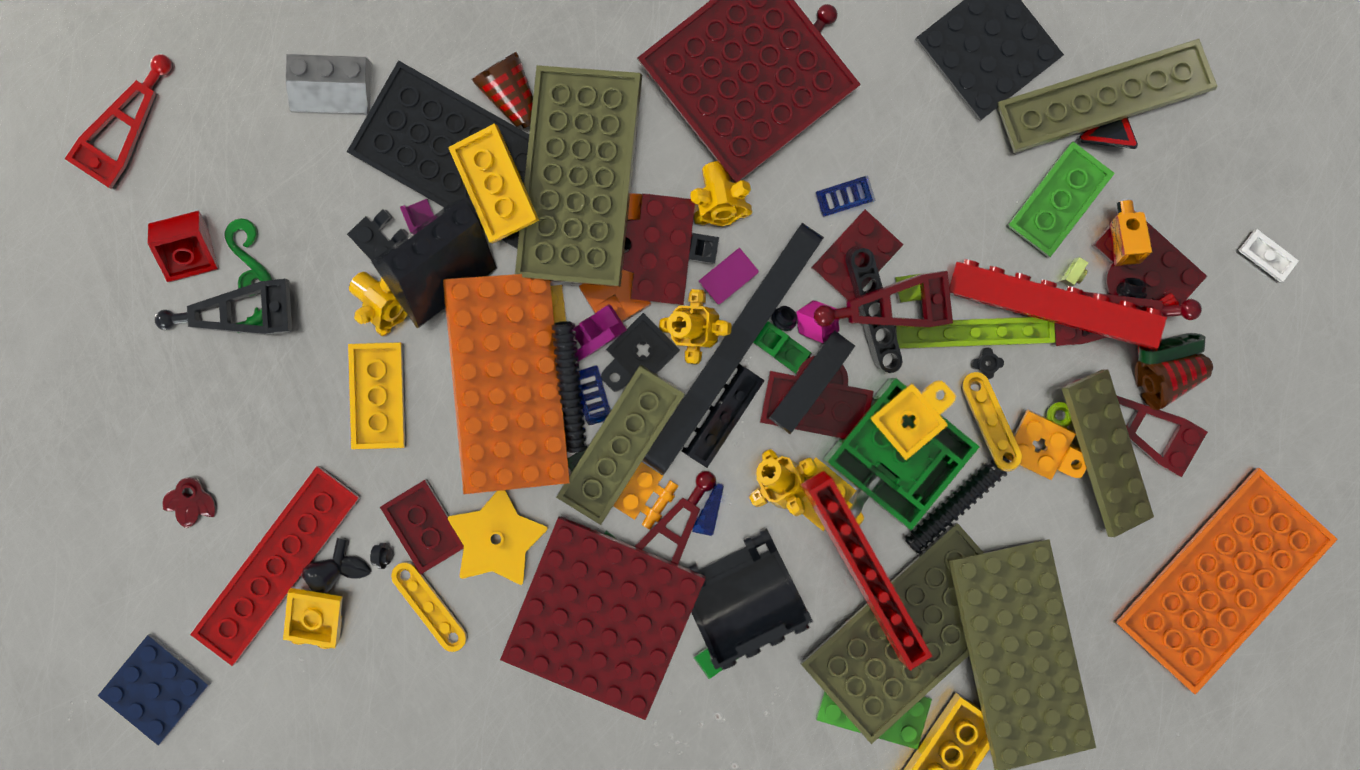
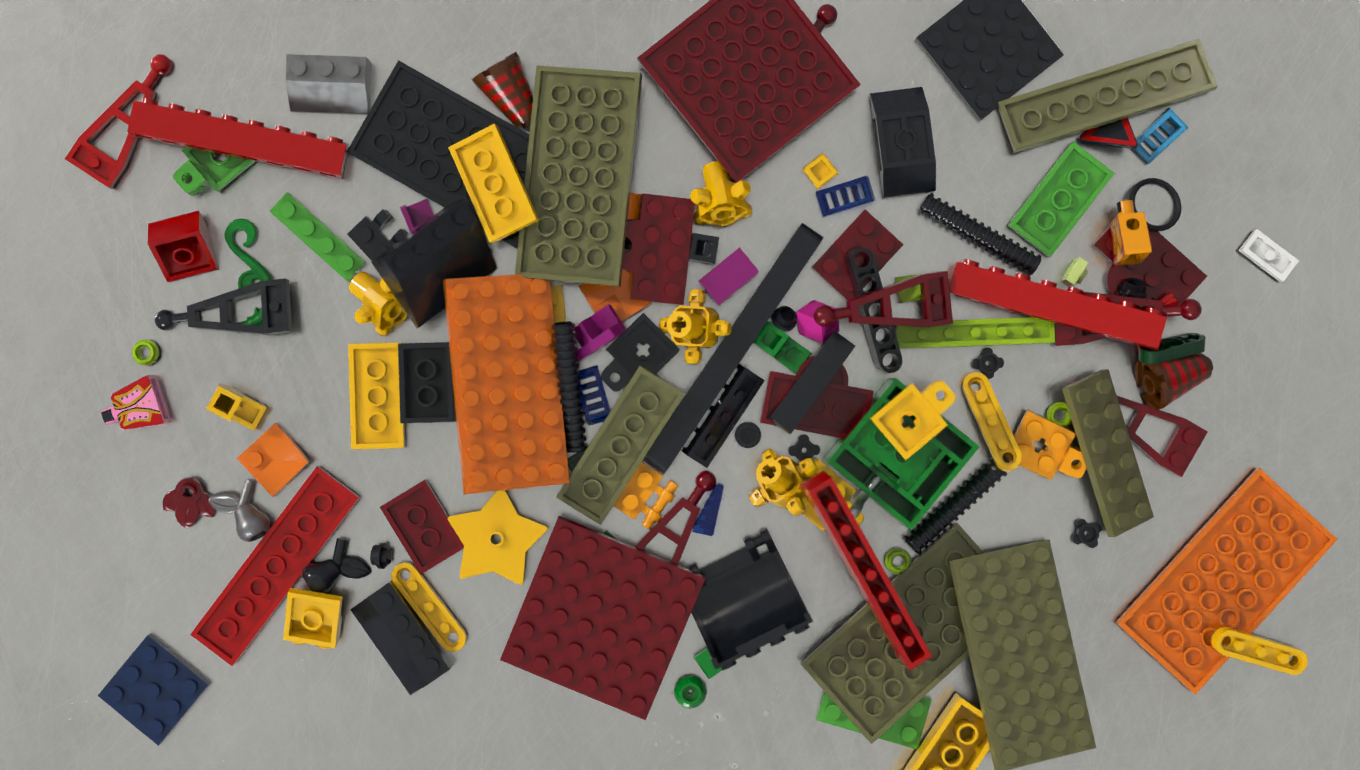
(137, 352): none -> lime plate
(137, 405): none -> torso
(207, 171): none -> bright green plate
(236, 406): none -> yellow brick
(237, 139): none -> red brick
(250, 521): none -> flat silver piece
(274, 459): none -> orange plate
(318, 237): none -> bright green plate
(402, 638): none -> black slope
(425, 383): none -> black brick
(690, 683): none -> green plate
(747, 434): none -> black plate
(796, 450): none -> black plate
(820, 171): none -> yellow tile
(892, 554): none -> lime plate
(904, 142): none -> black slope
(980, 234): none -> black piece
(1093, 529): none -> black plate
(1173, 135): none -> dark azure slope
(1176, 197): none -> black tyre
(1259, 651): none -> yellow plate

